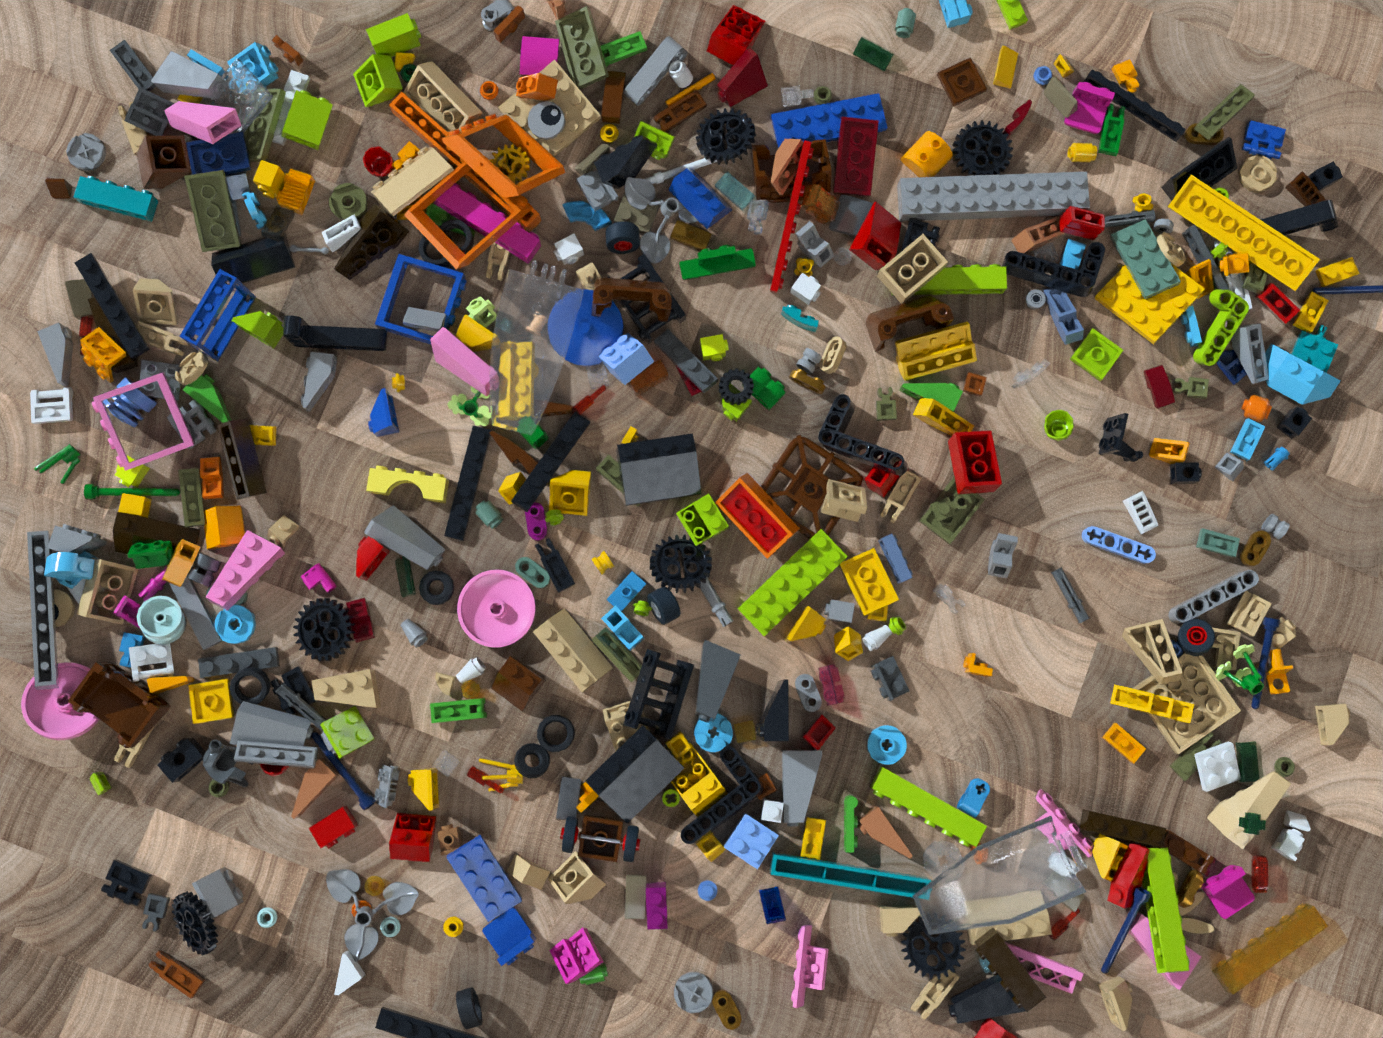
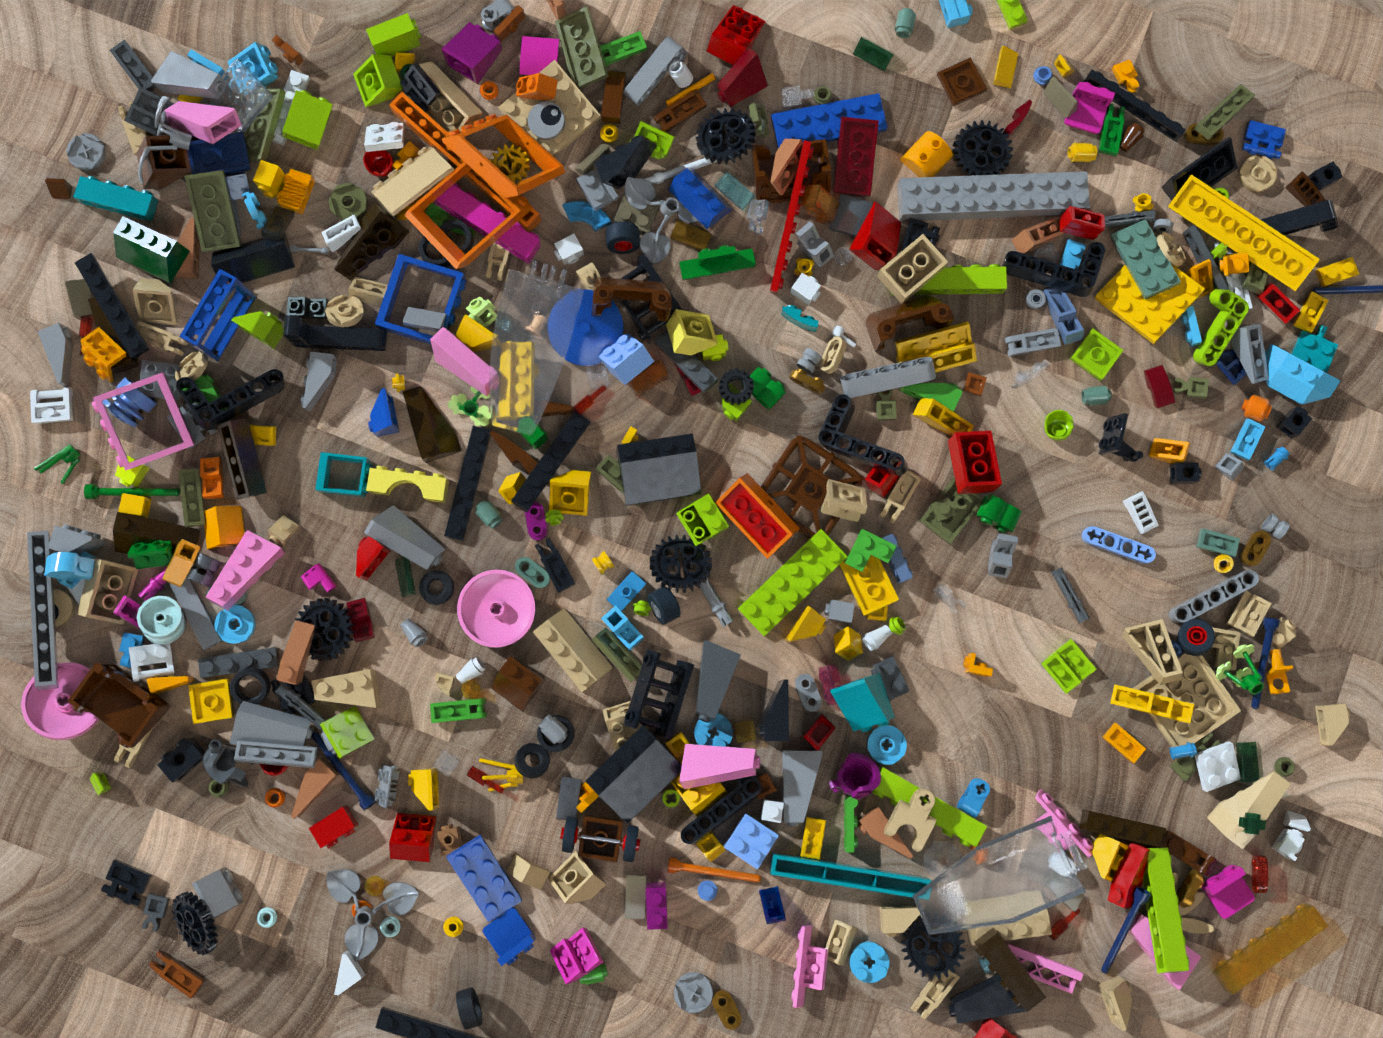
(148, 249): none -> dark green slope
(177, 138): none -> light grey plant
(190, 240): none -> nougat slope
(228, 400): none -> black beam
(269, 797): none -> orange plate
(296, 653): none -> nougat slope
(307, 307): none -> pearl dark grey slope
(324, 473): none -> teal window
(344, 311): none -> tan tile
(368, 291): none -> tan slope
(384, 137): none -> white plate
(419, 87): none -> black plate
(431, 430): none -> dark brown wedge
(472, 52): none -> magenta slope
(553, 729): none -> light grey brick
(676, 866): none -> orange piece
(690, 332): none -> light yellow slope
(716, 764): none -> bright pink slope
(759, 117): none -> olive plate
(839, 331): none -> white hand
(840, 941): none -> tan slope
(857, 776): none -> magenta helmet
(860, 954): none -> medium azure plate
(864, 703): none -> teal slope
(867, 545): none -> bright green plate
(888, 377): none -> light grey beam
(915, 815): none -> tan piece
(998, 513): none -> green brick
(1033, 342): none -> light grey plate
(1068, 666): none -> lime slope
(1096, 395): none -> sand green brick
(1131, 137): none -> reddish brown cone
(1183, 751): none -> dark azure pin
(1226, 568): none -> yellow plate

